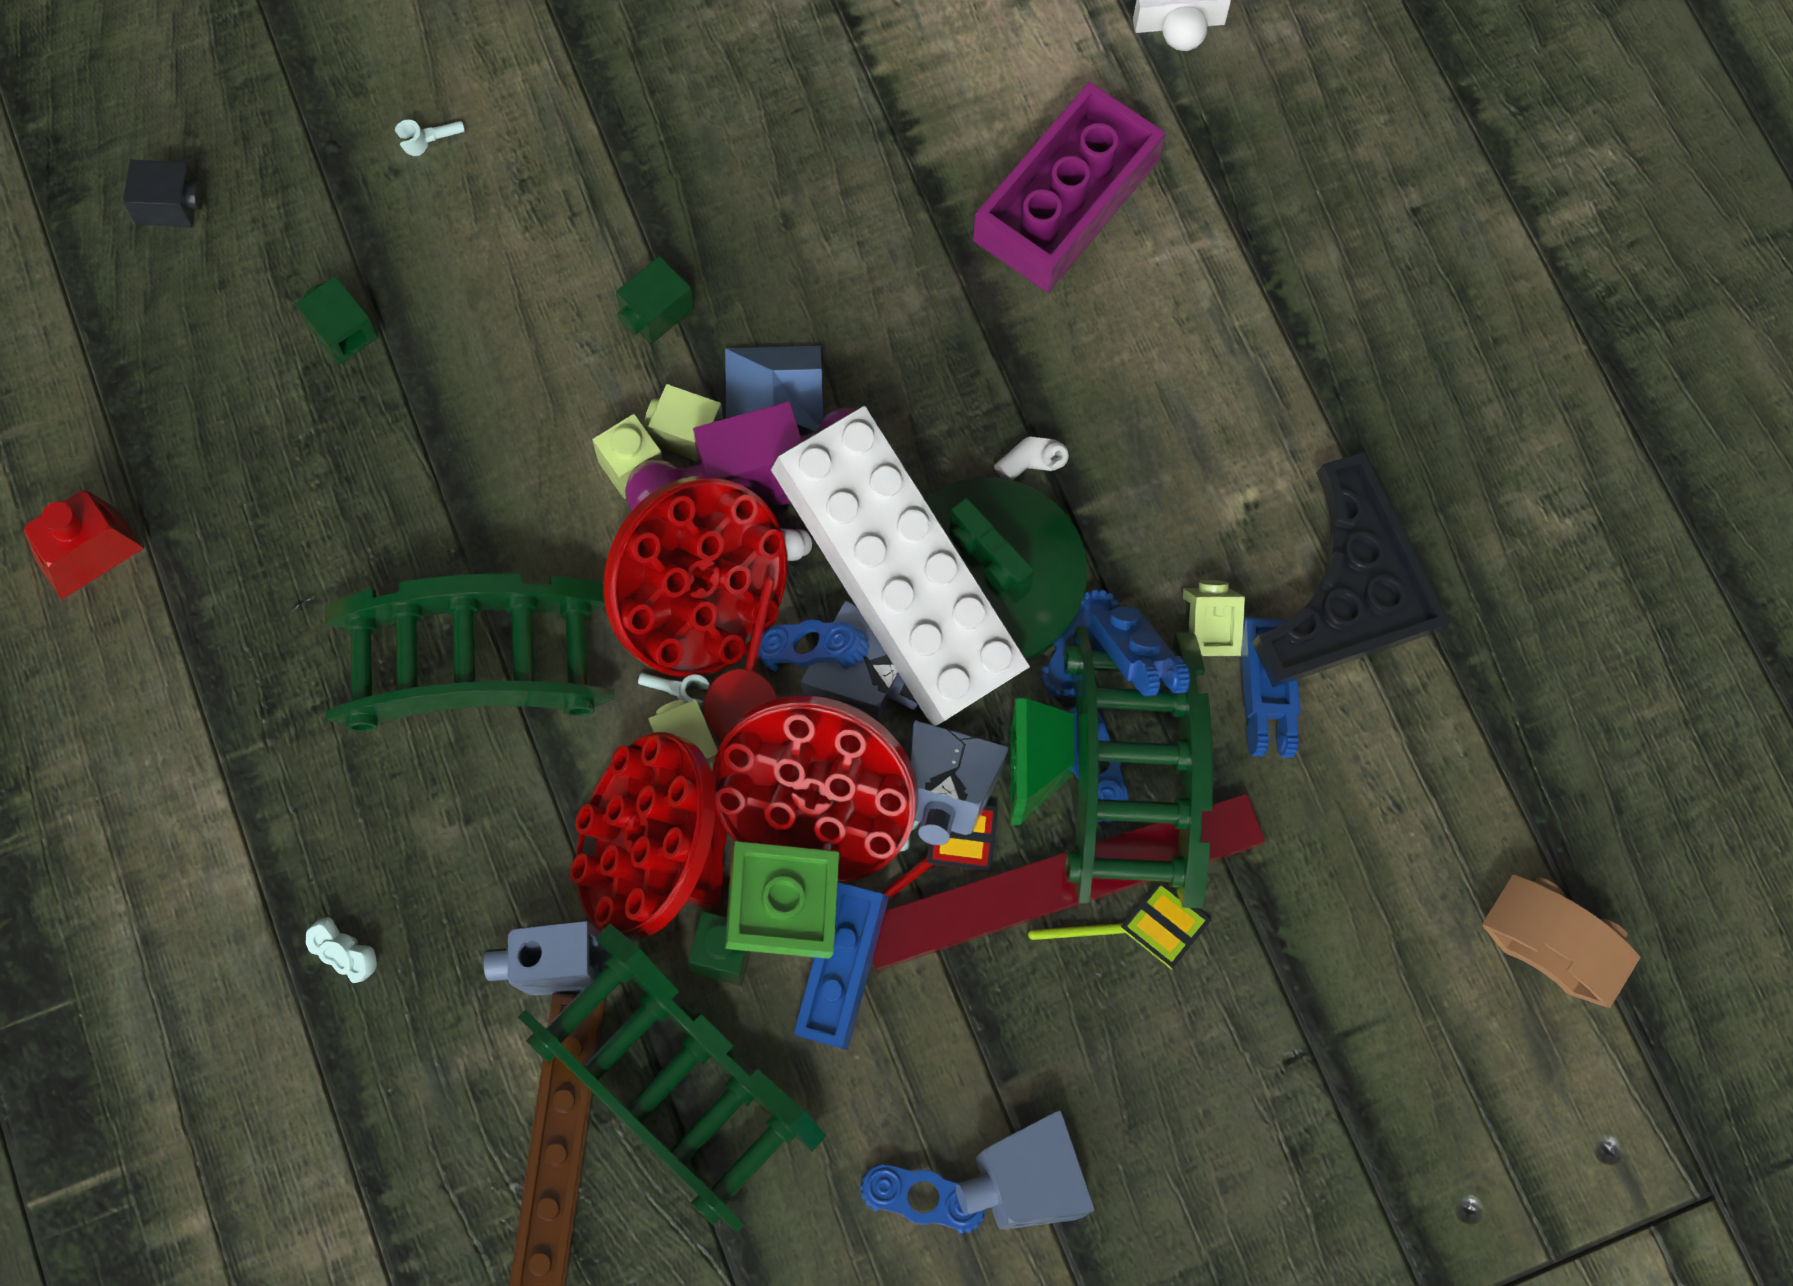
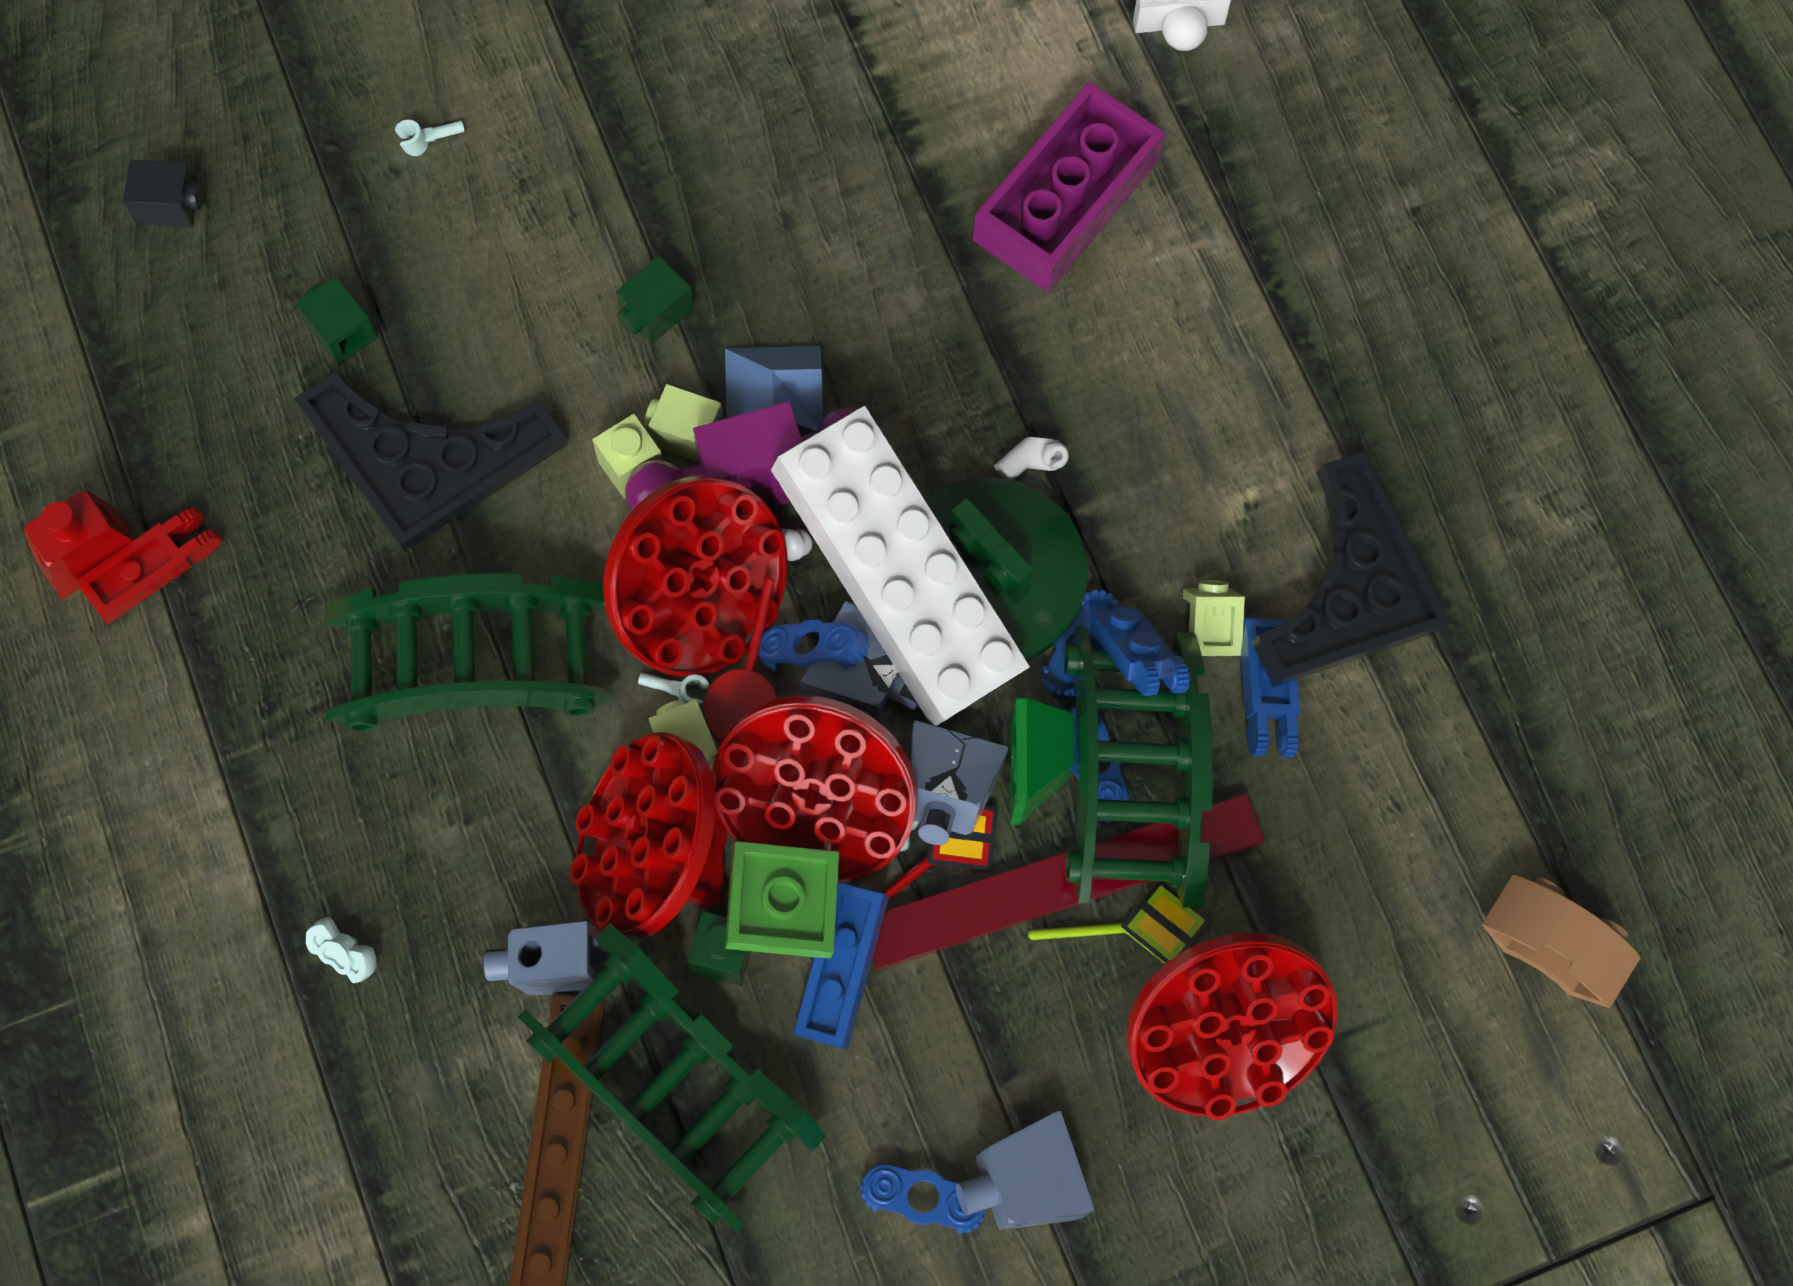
(146, 565): none -> red hinge
(419, 472): none -> black plate
(1231, 1024): none -> red bracket

